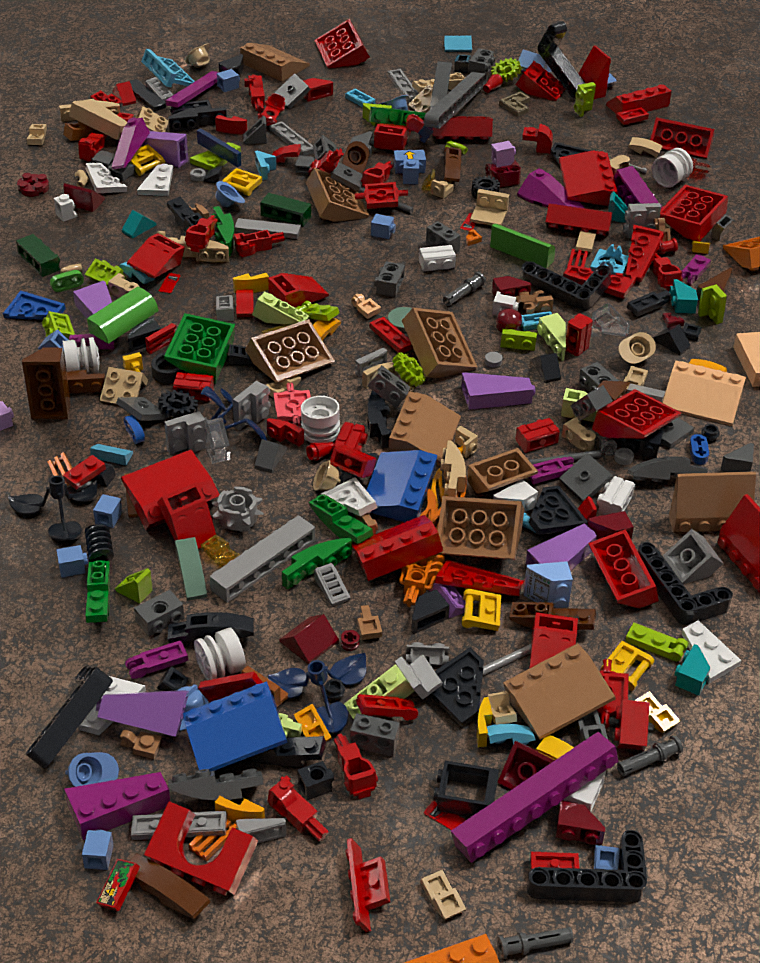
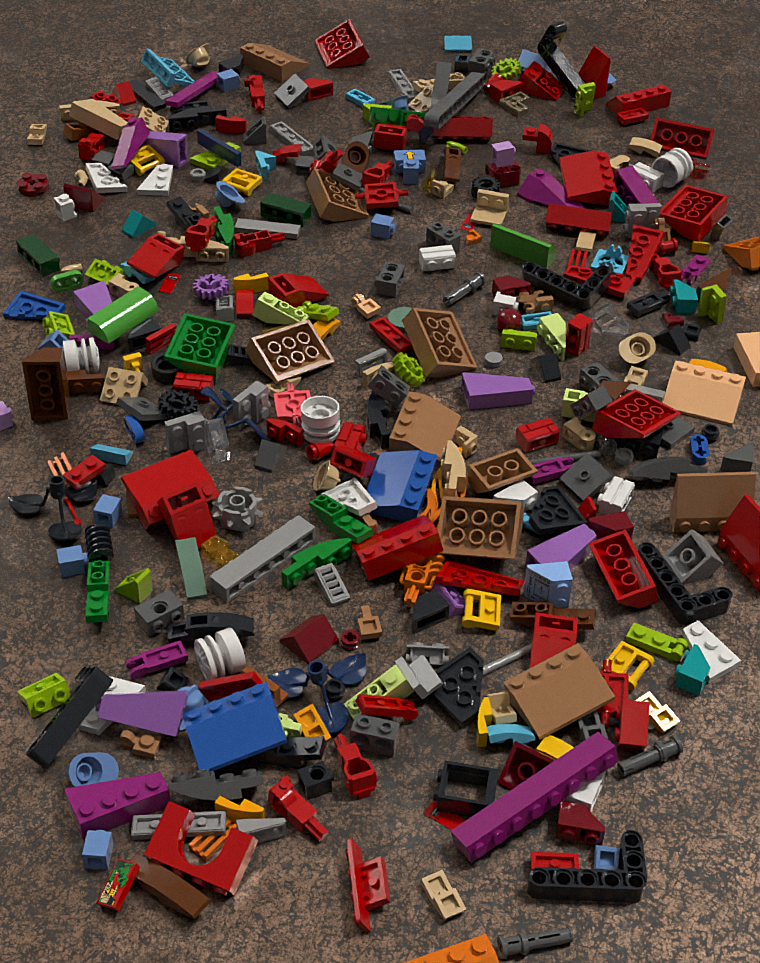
(45, 694): none -> lime bracket
(76, 520): none -> red hinge
(211, 286): none -> medium lavender gear
(275, 105): red piece -> none
(504, 88): none -> red slope
(652, 177): none -> white brick

